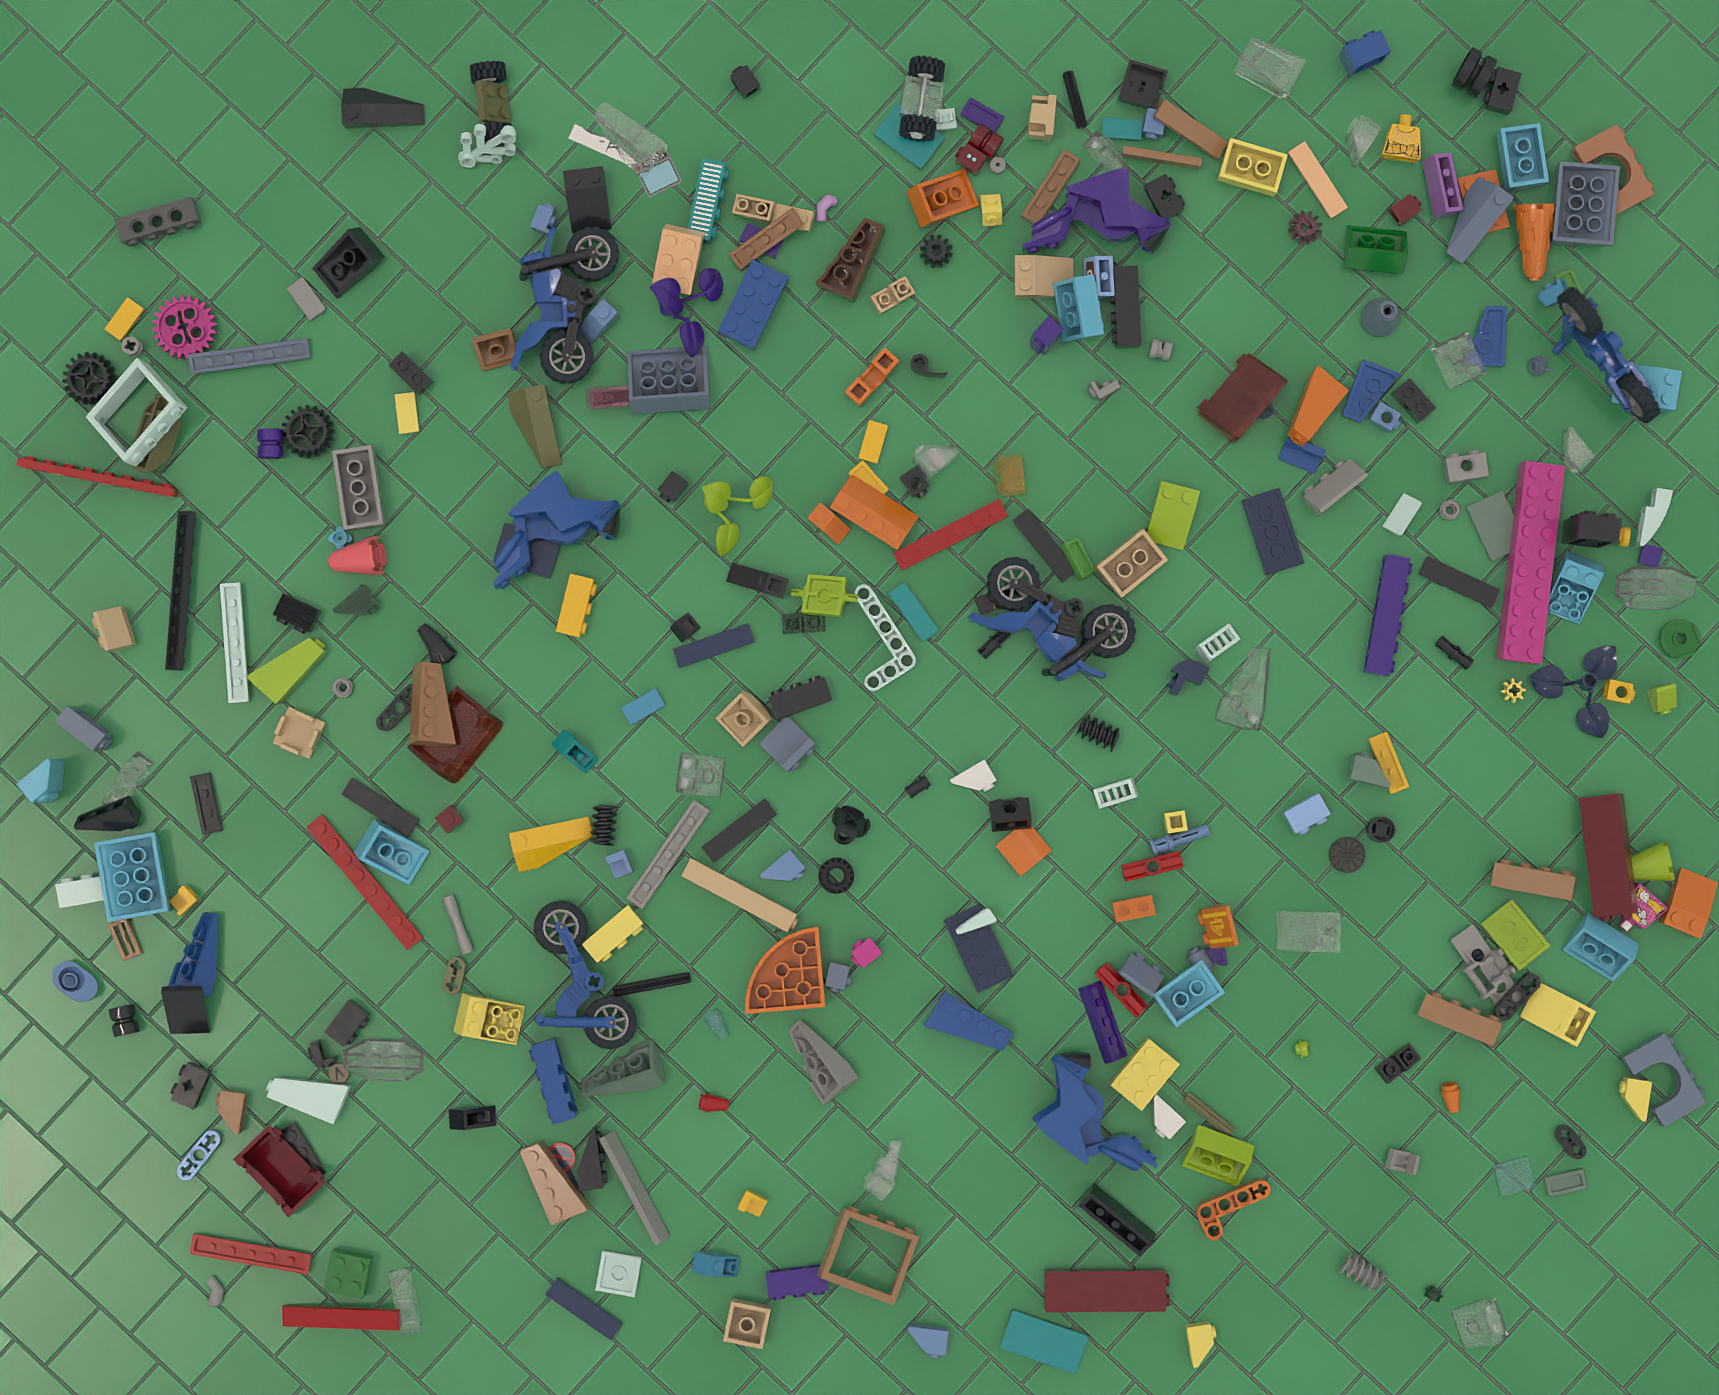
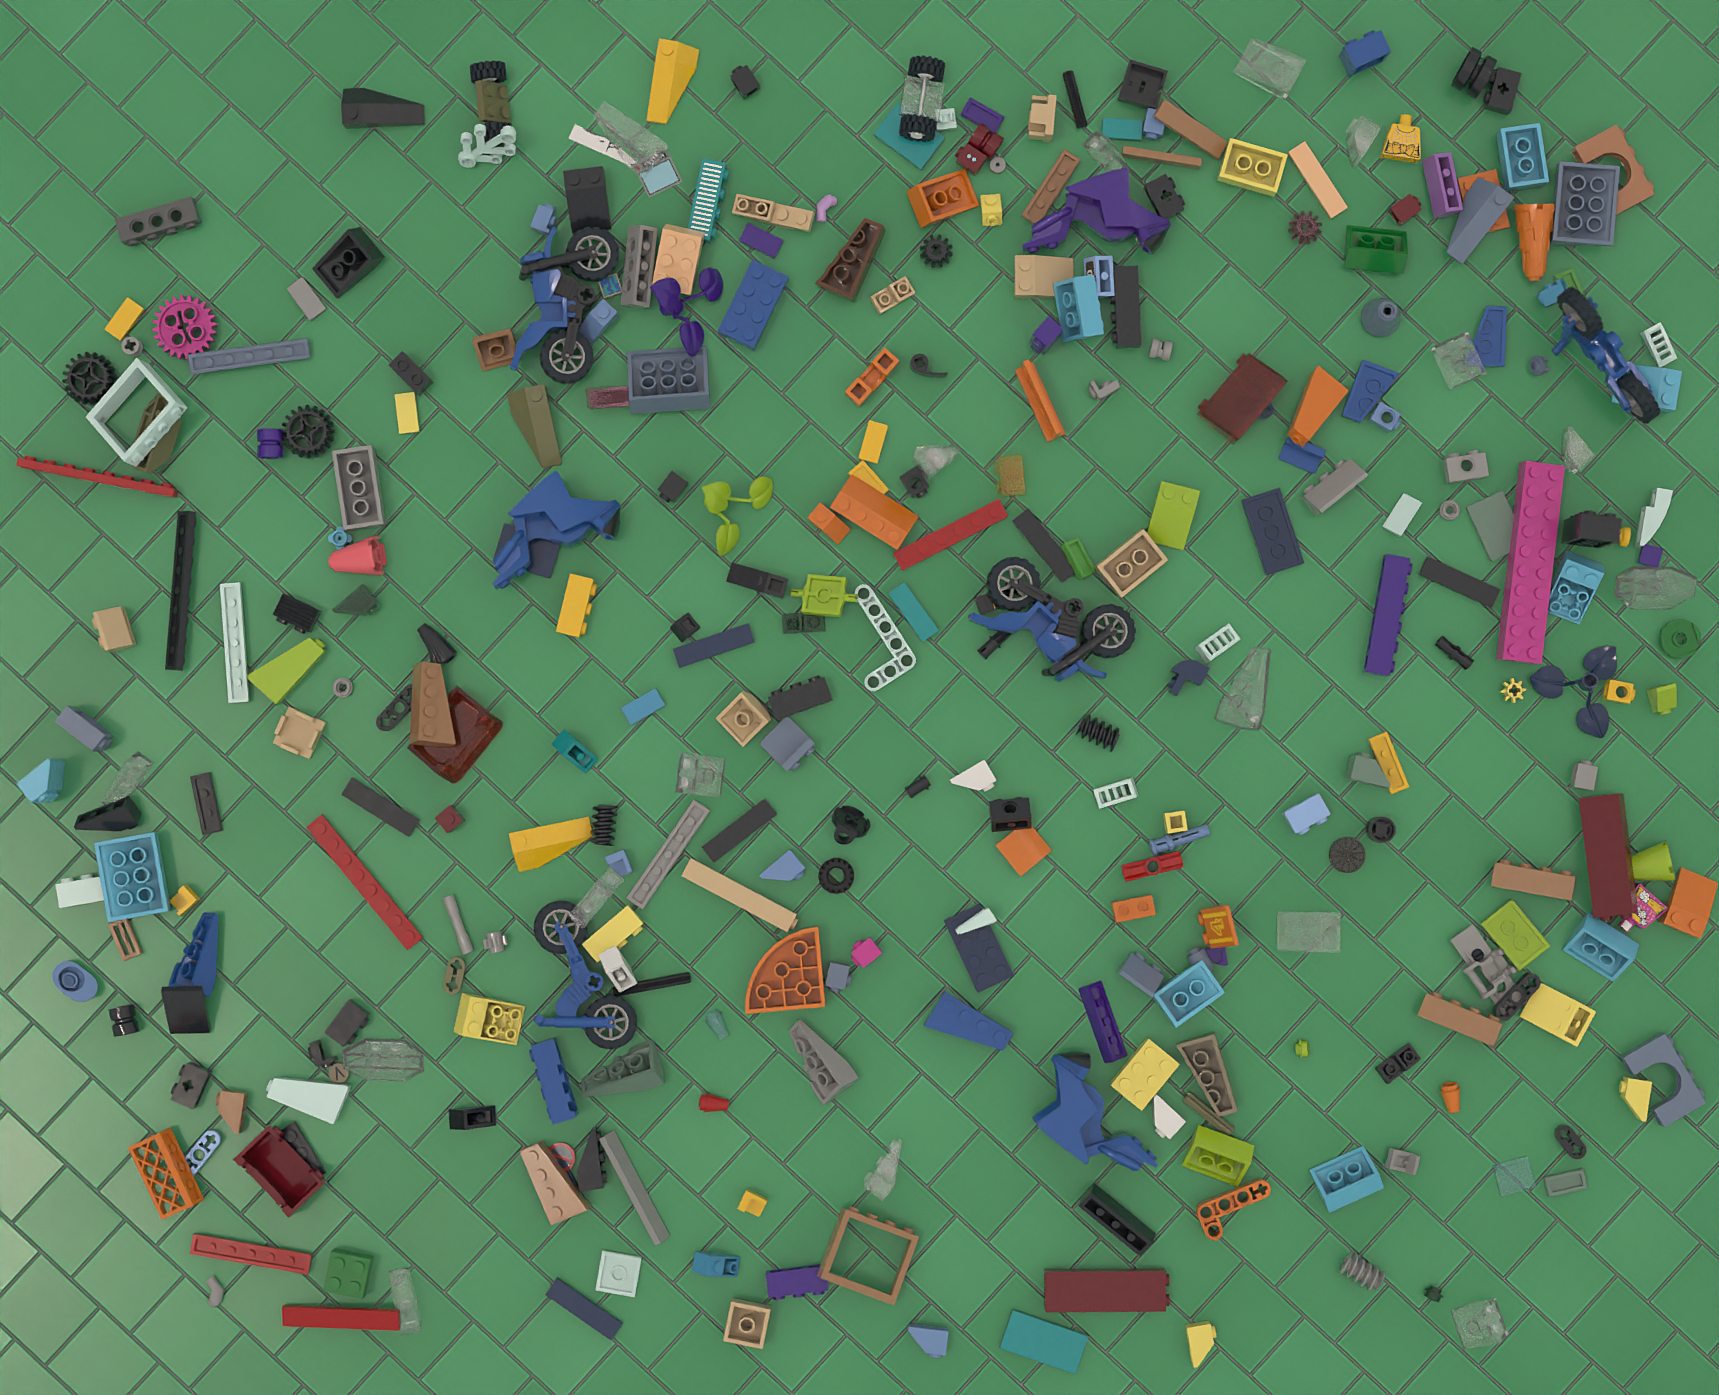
(177, 1168): none -> orange fence
(391, 852): medium azure slope -> none
(495, 942): none -> light grey gear
(596, 897): none -> clear slope
(610, 286): none -> tile
(617, 969): none -> white brick
(638, 266): none -> light grey brick
(672, 71): none -> yellow wedge
(766, 238): medium nougat tile -> none
(1039, 401): none -> orange fence
(1130, 999): red piece -> none
(1208, 1067): none -> dark tan wedge
(1346, 1179): none -> medium azure slope
(1413, 400): black brick -> none
(1584, 775): none -> light grey brick
(1665, 342): none -> light aqua slope

